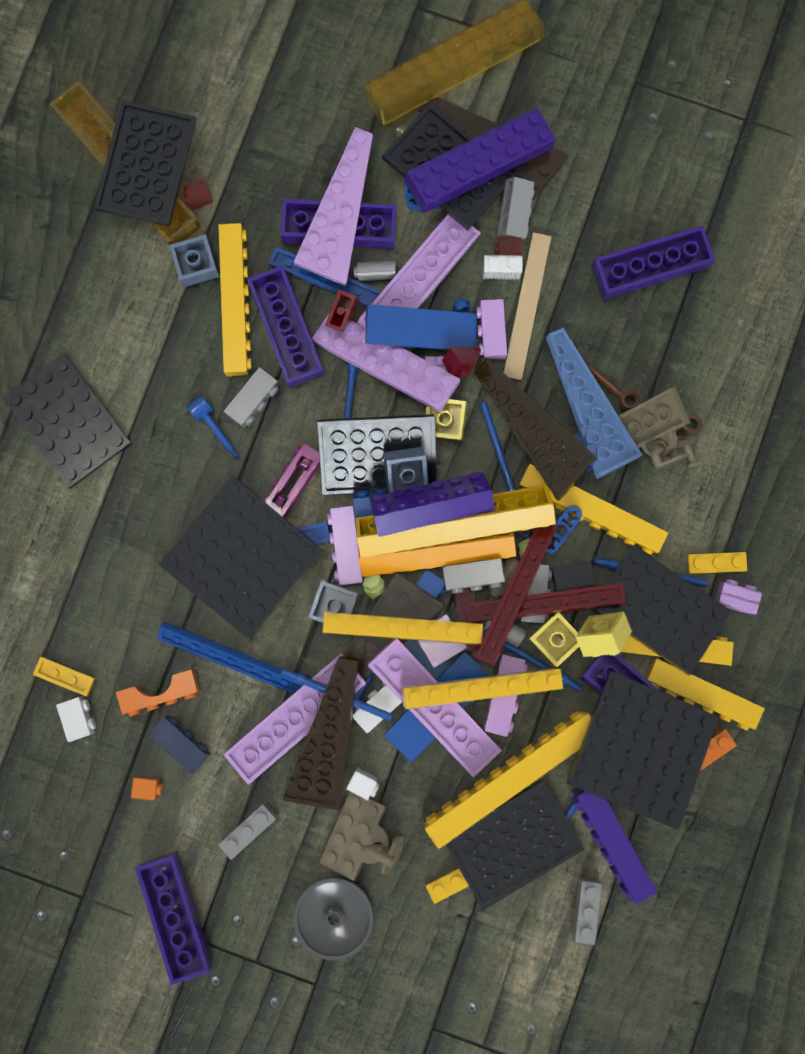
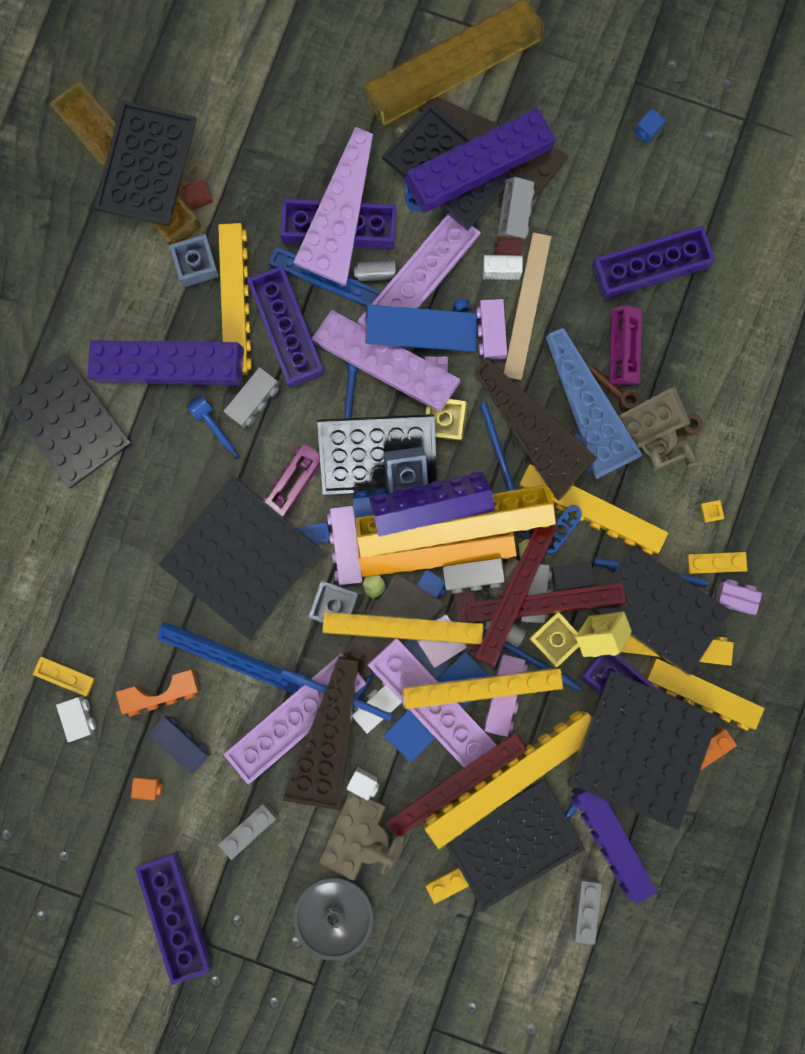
(165, 362): none -> dark purple brick
(342, 311): dark red slope -> none
(456, 785): none -> dark red plate
(461, 360): dark red slope -> none
(626, 346): none -> magenta brick
(649, 126): none -> blue brick
(712, 511): none -> yellow plate

